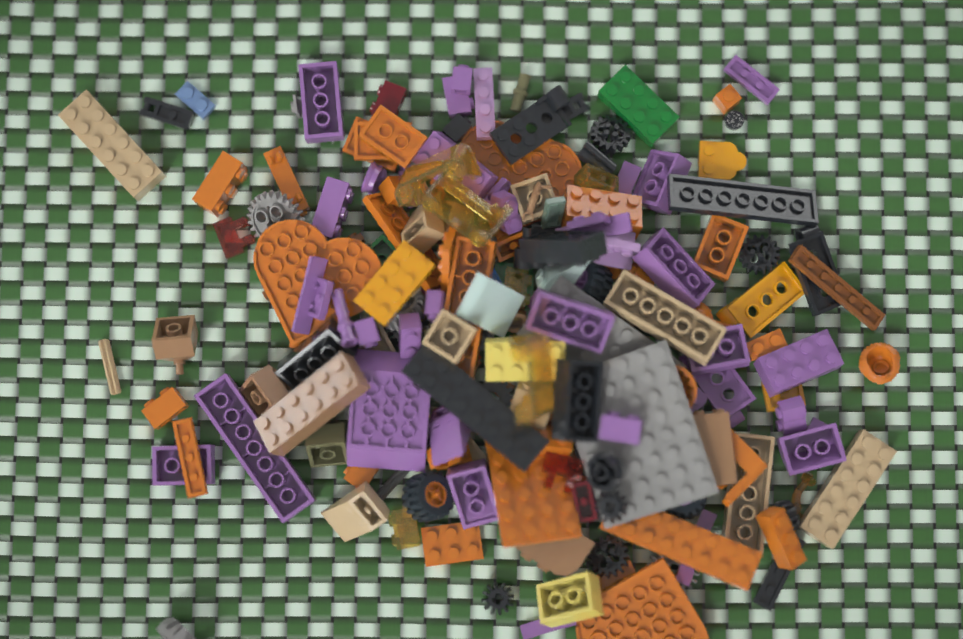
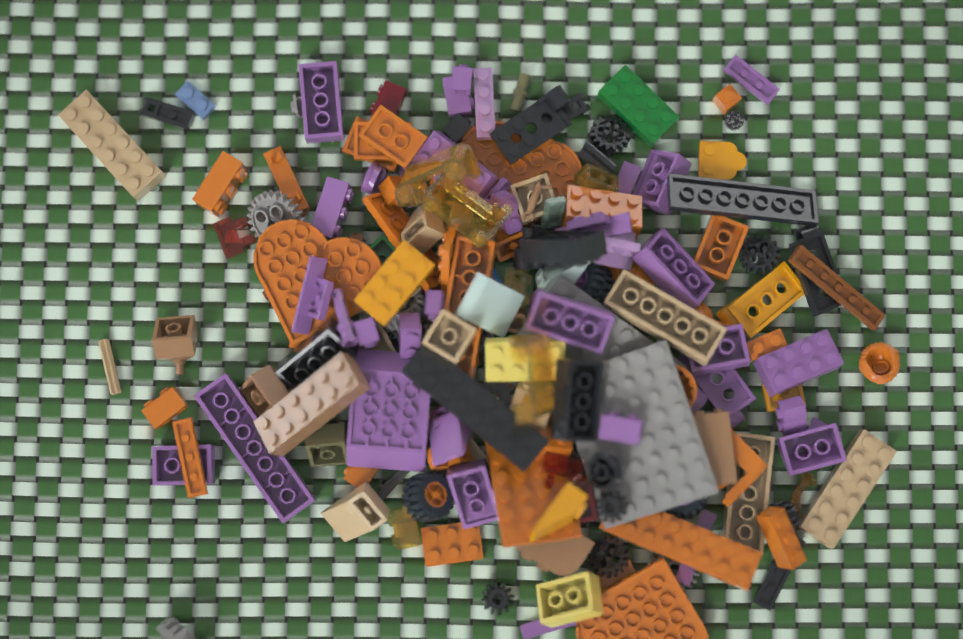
(563, 510): none -> light orange slope

